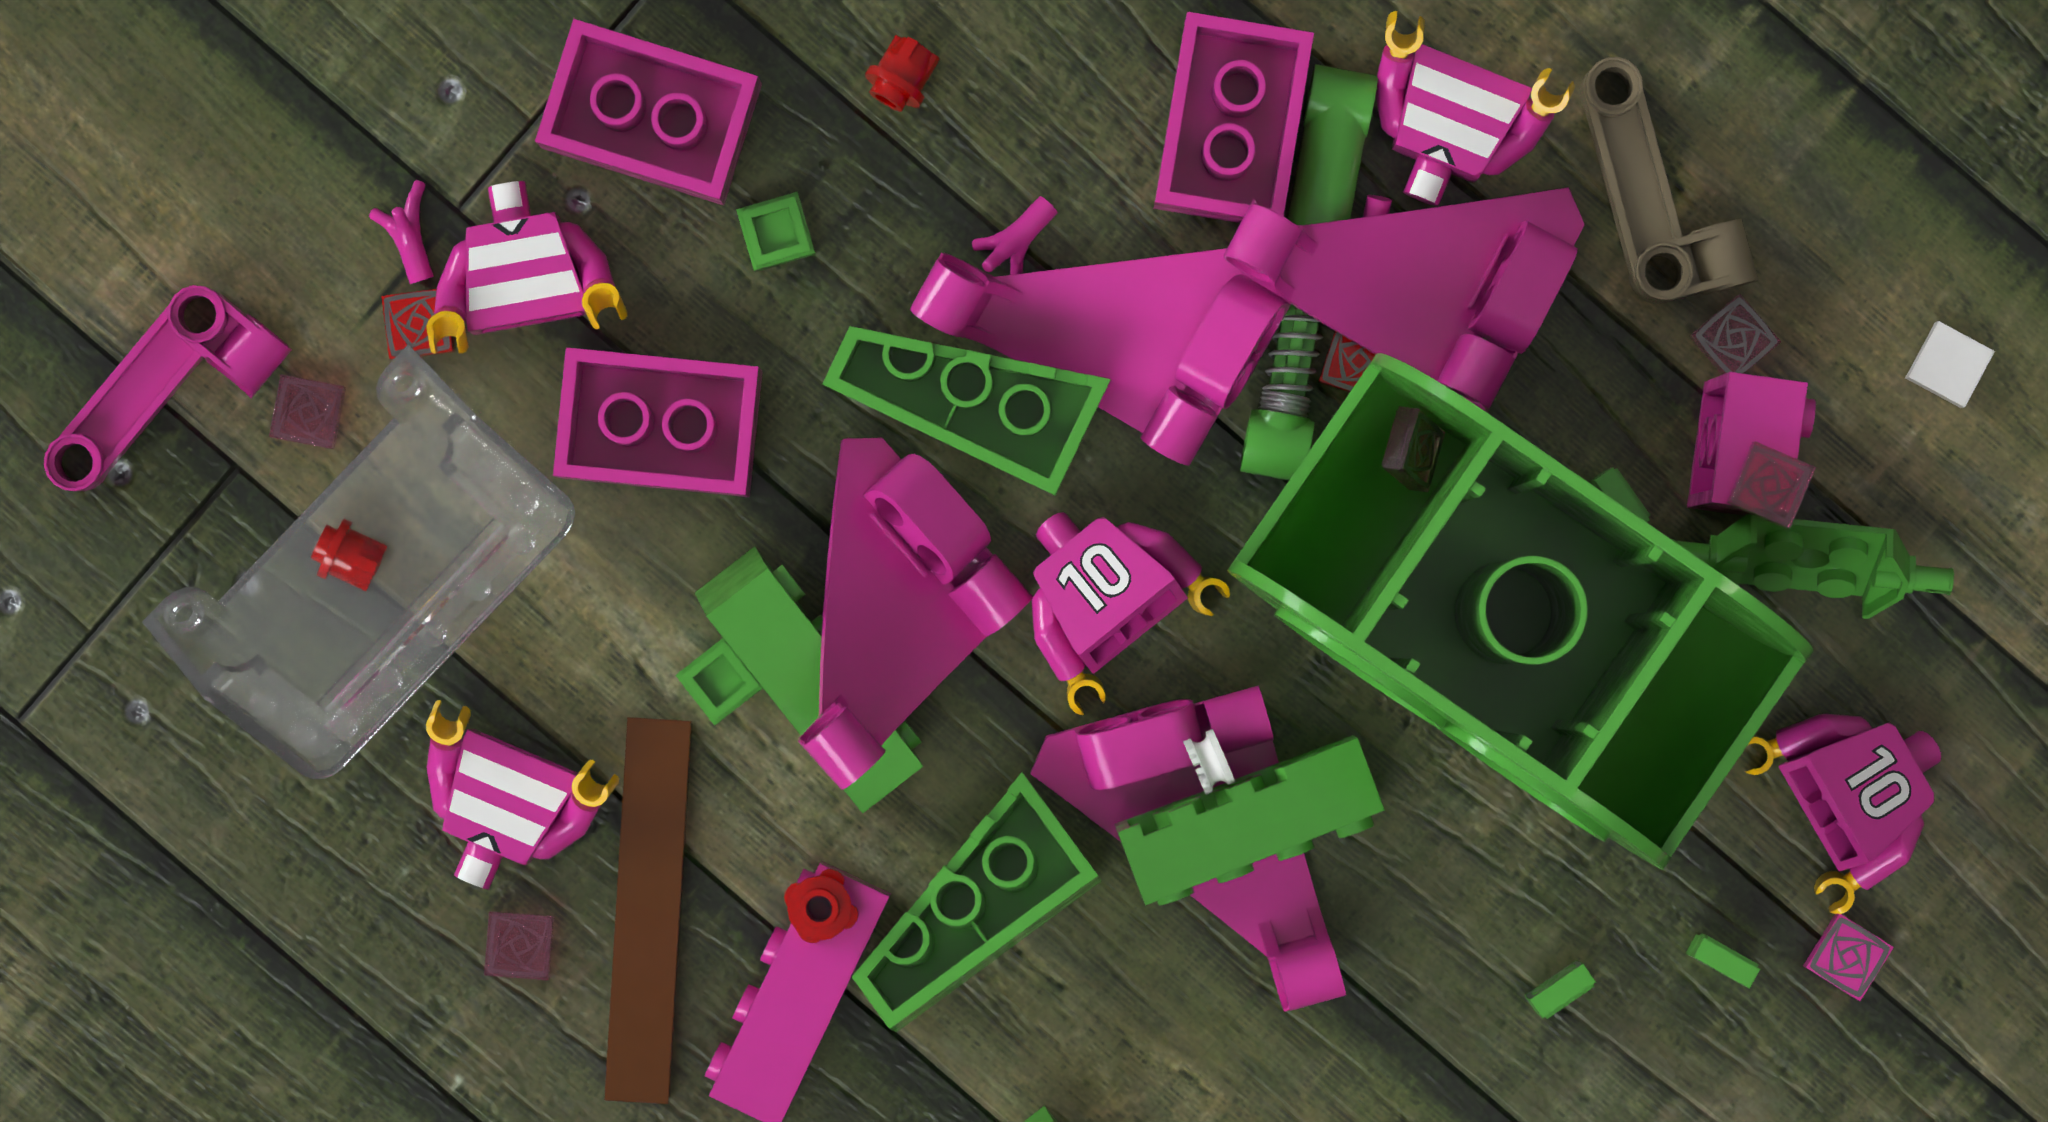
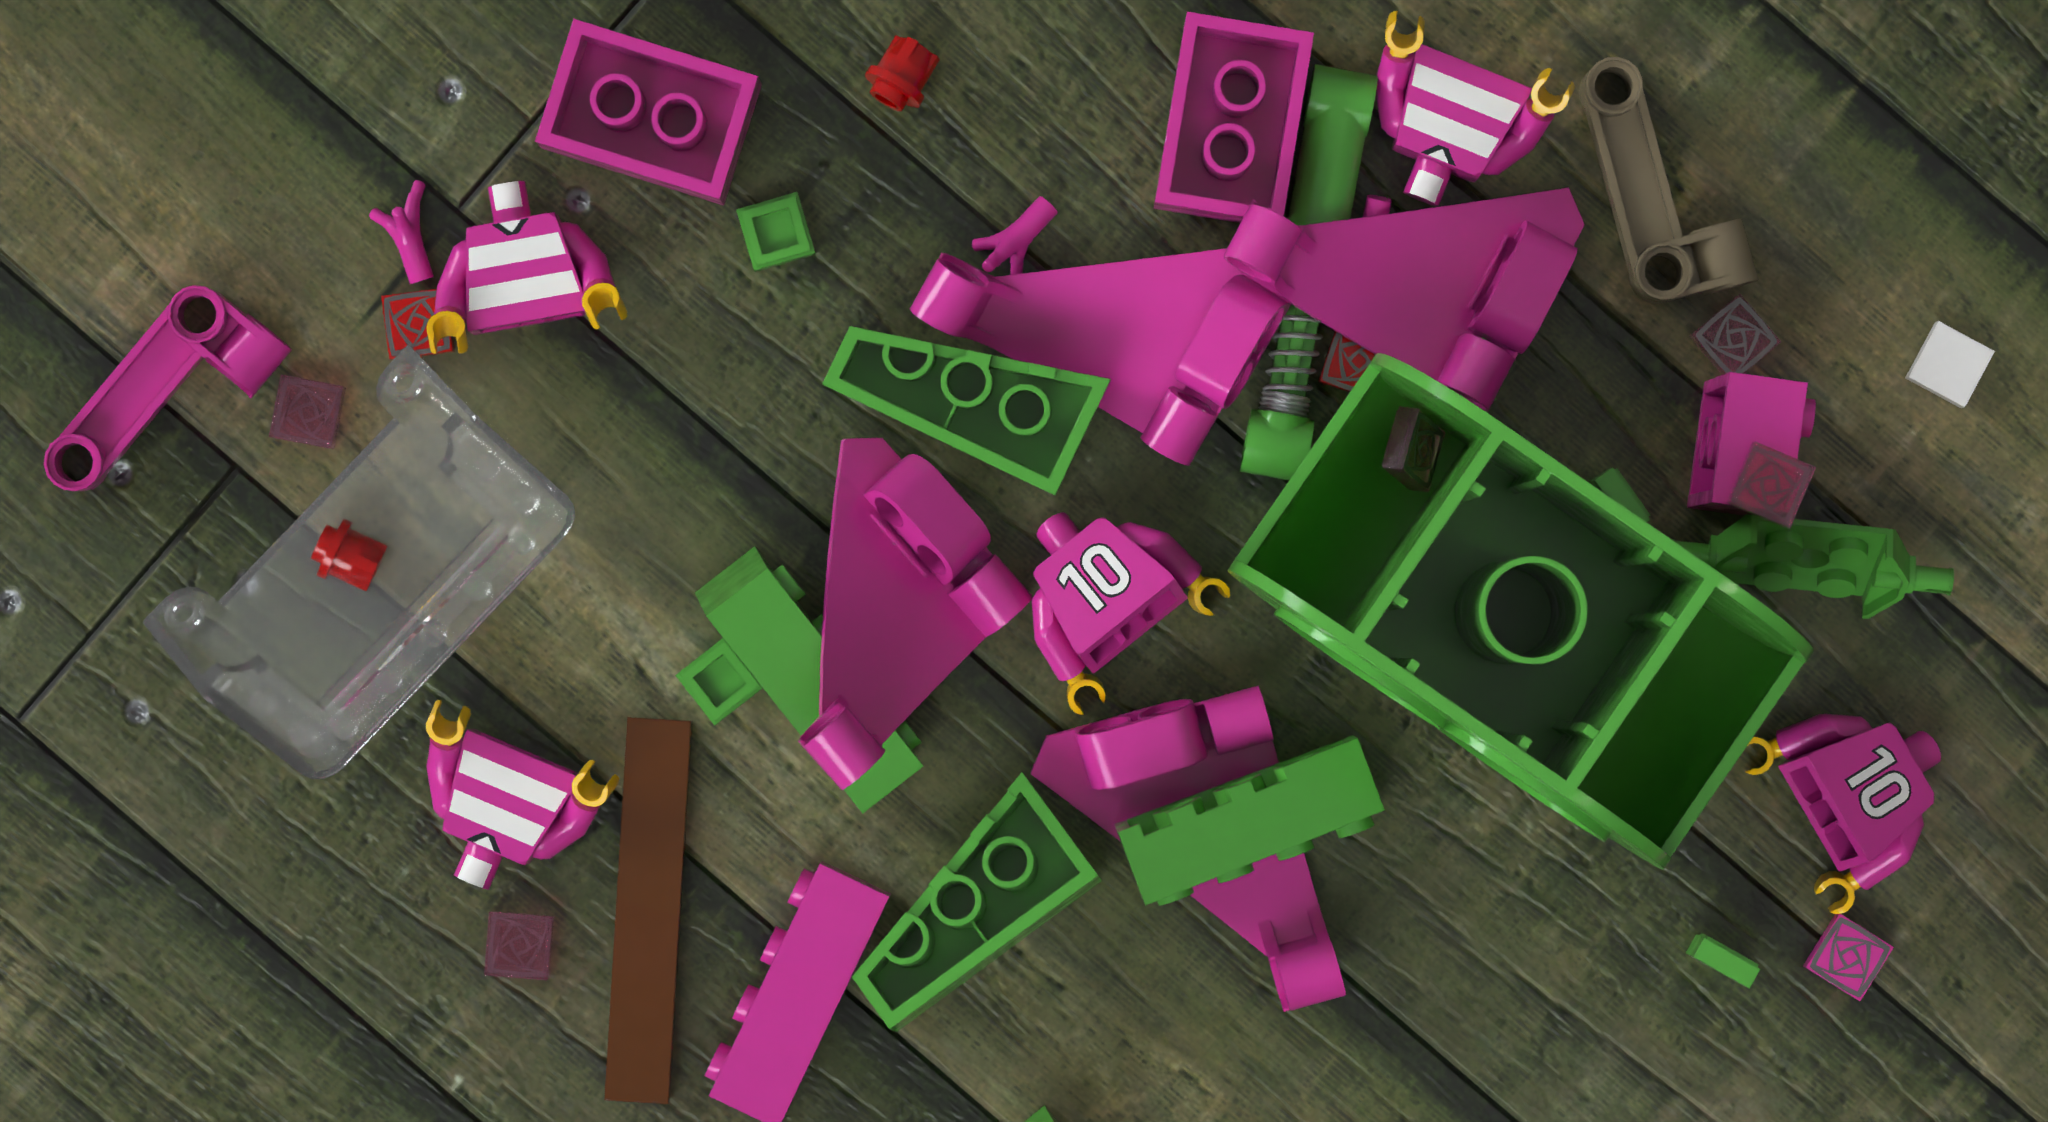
(657, 422): dark pink brick -> none
(831, 886): red brick -> none
(1211, 759): white bush -> none
(1560, 989): bright green tile -> none

